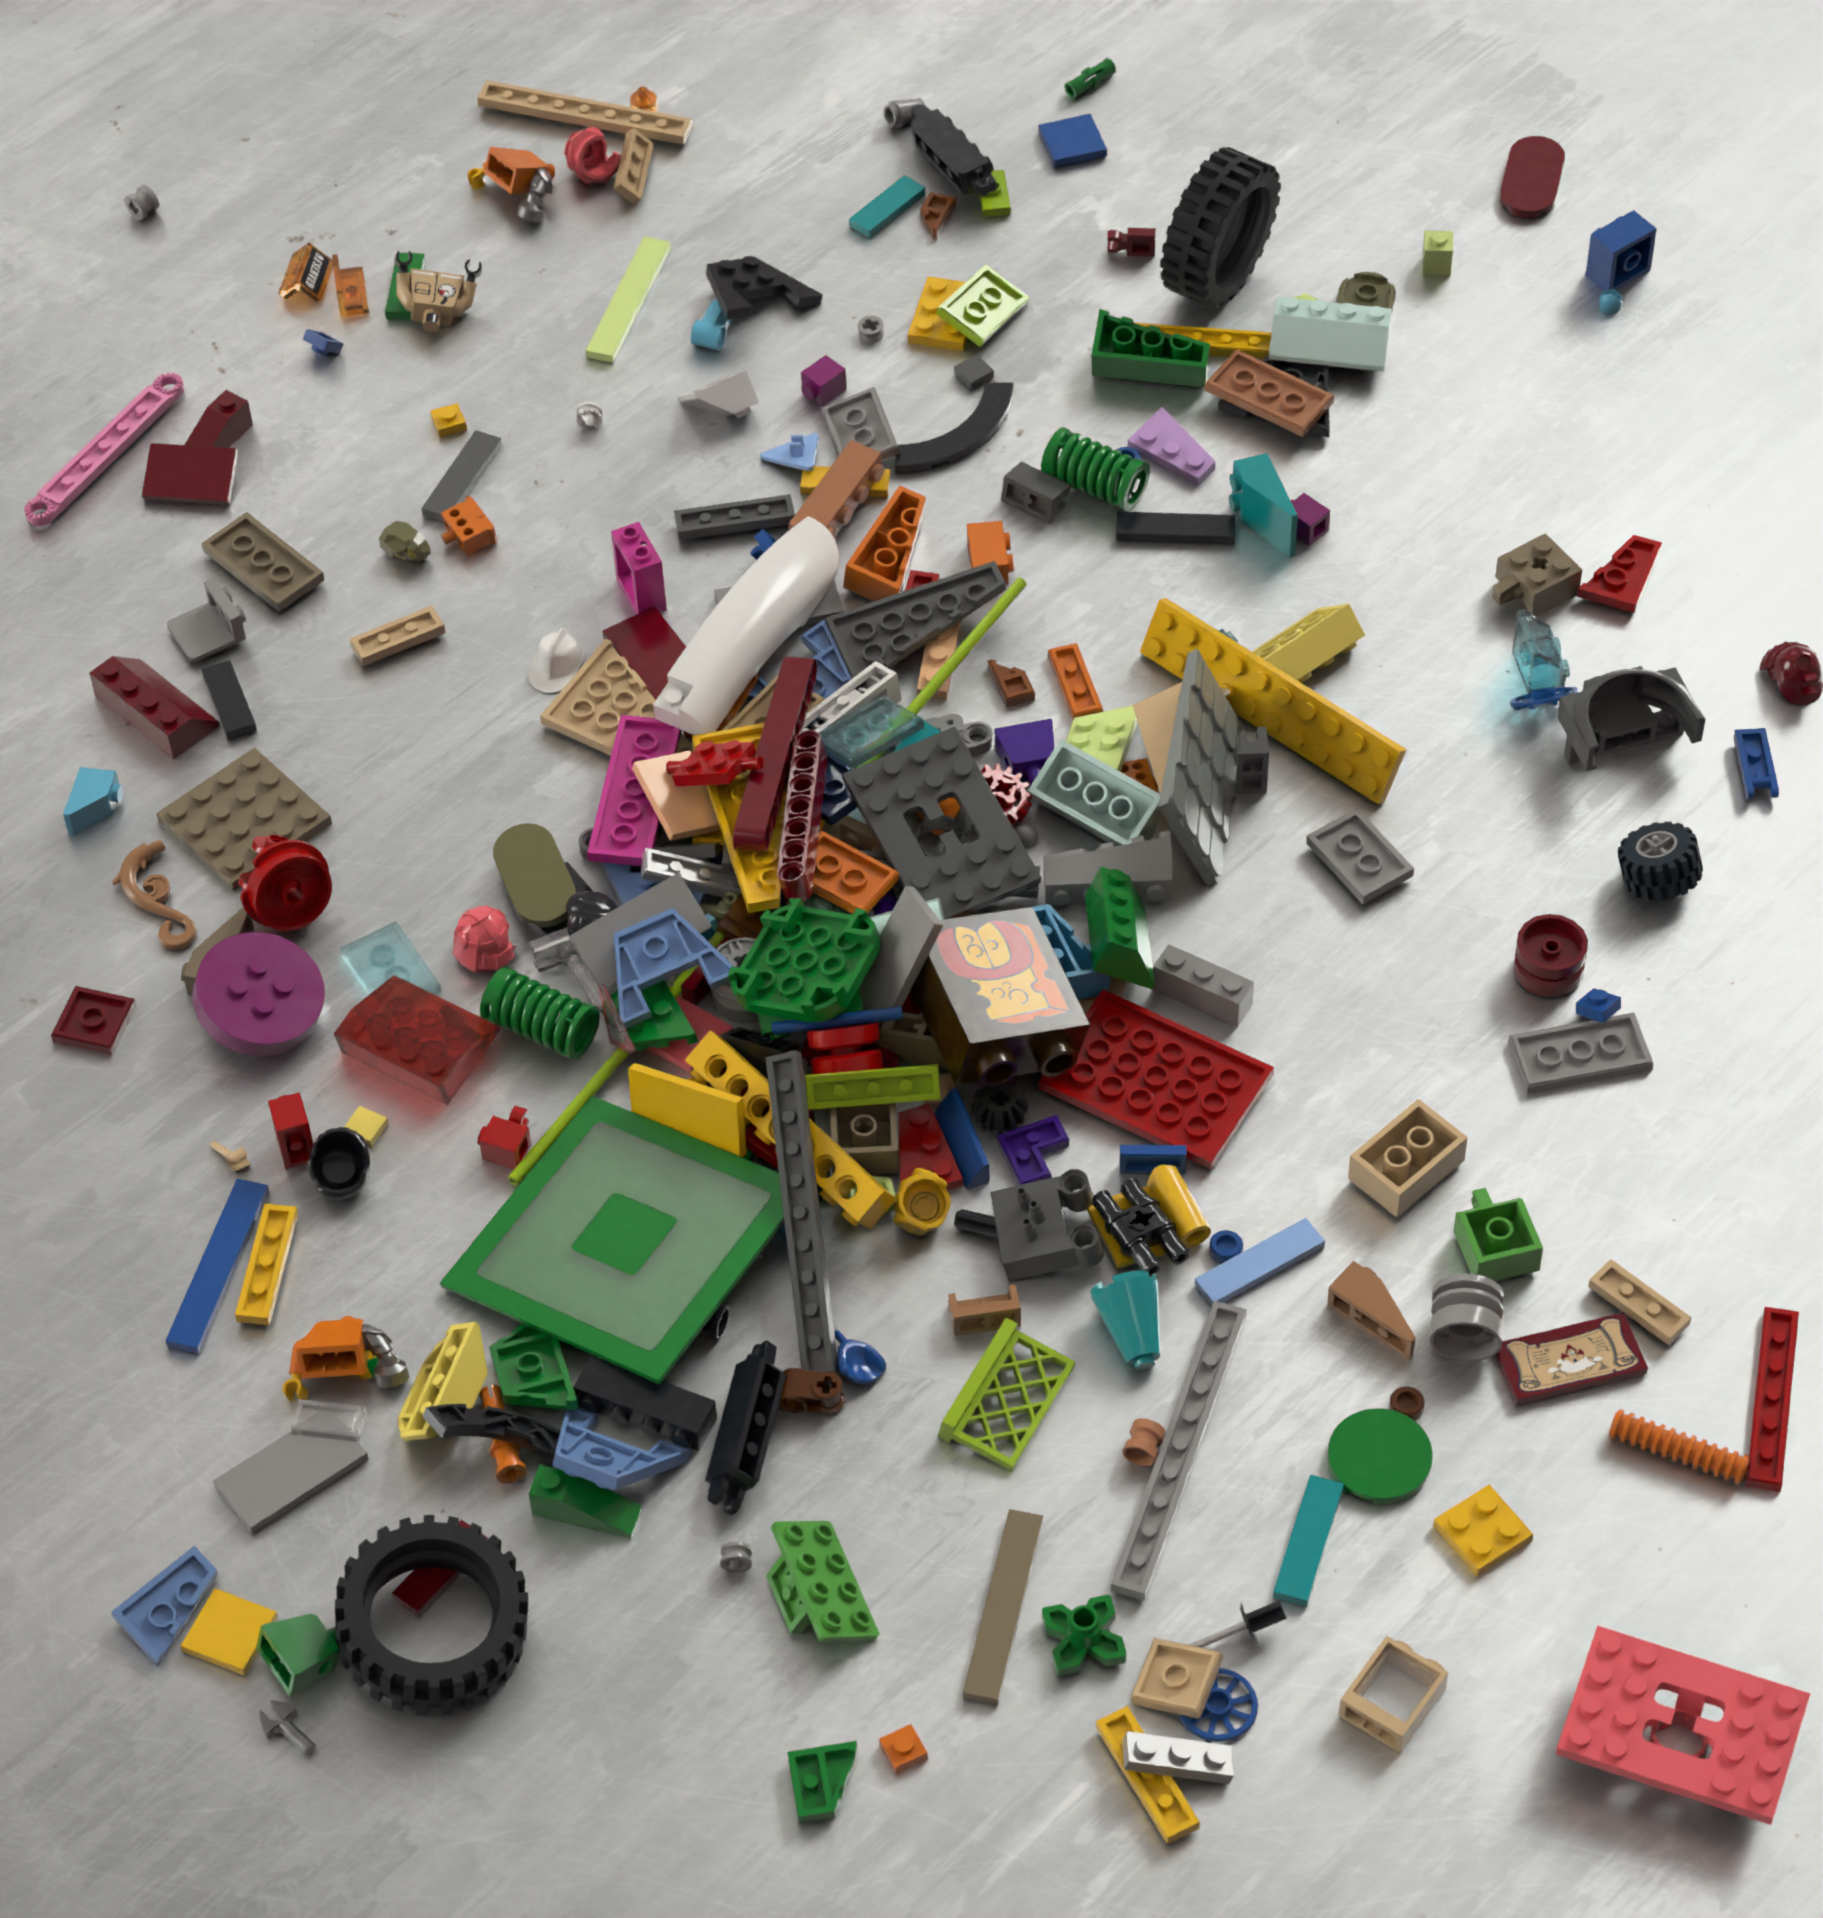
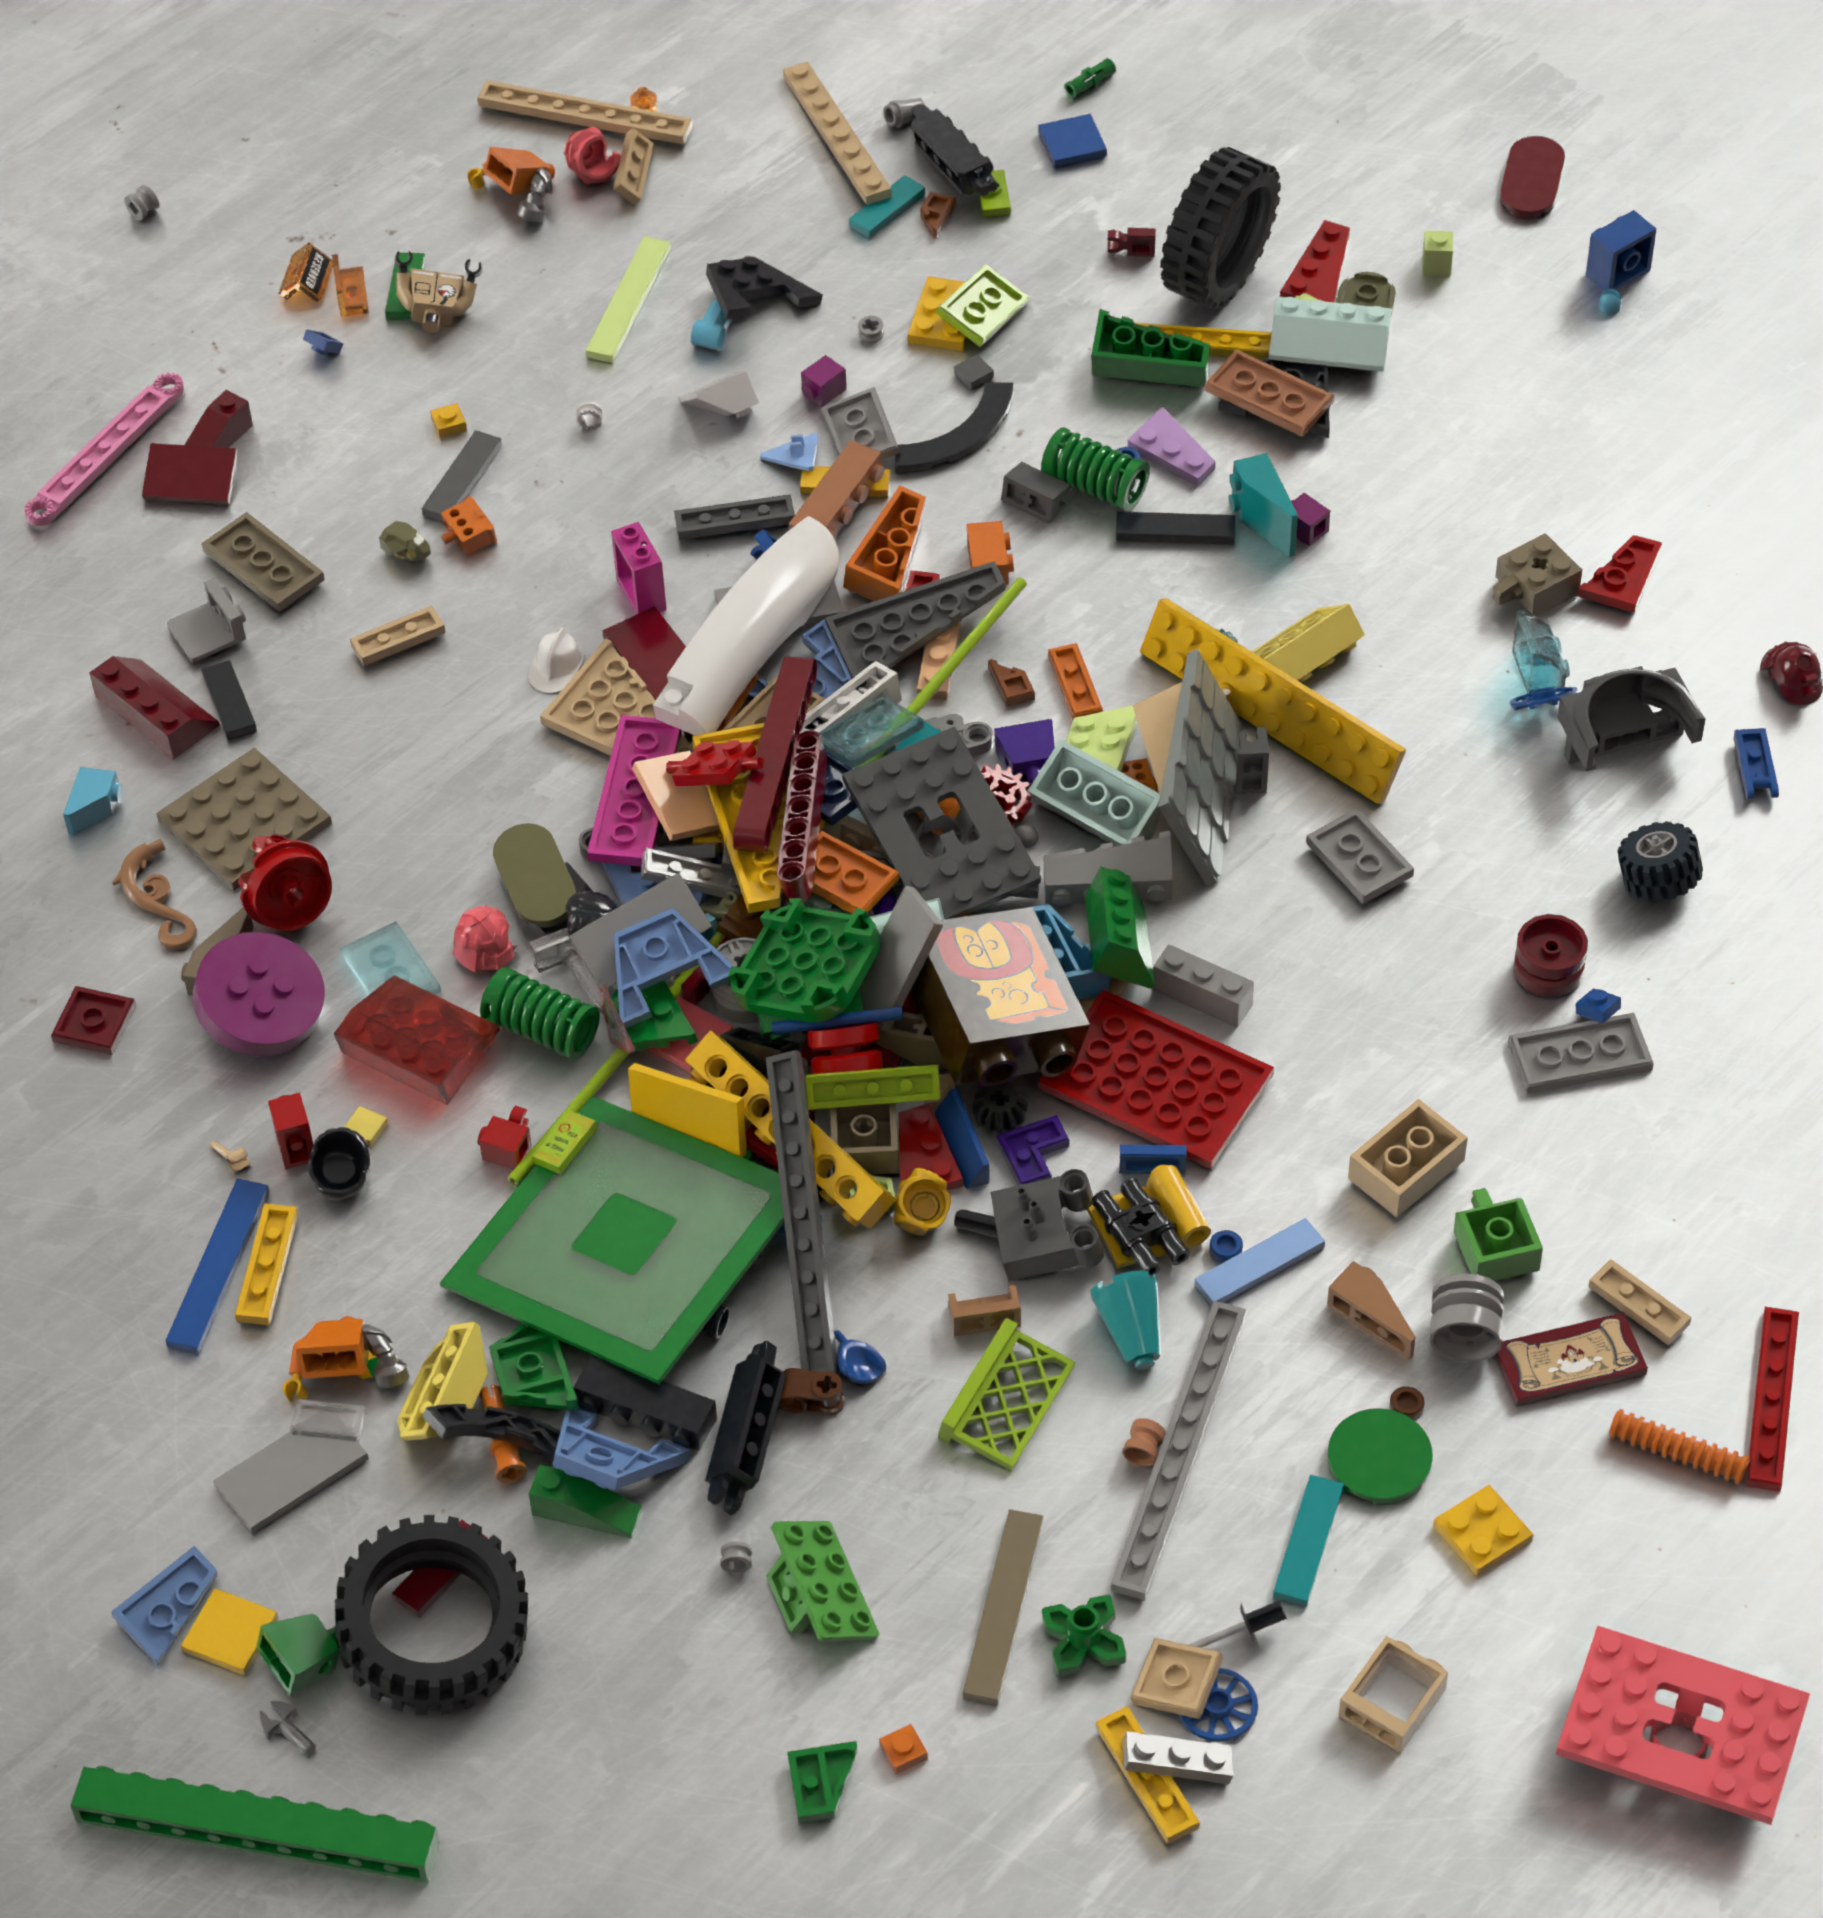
(256, 1823): none -> green brick
(564, 1142): none -> lime tile
(837, 133): none -> tan plate
(1320, 264): none -> red wing

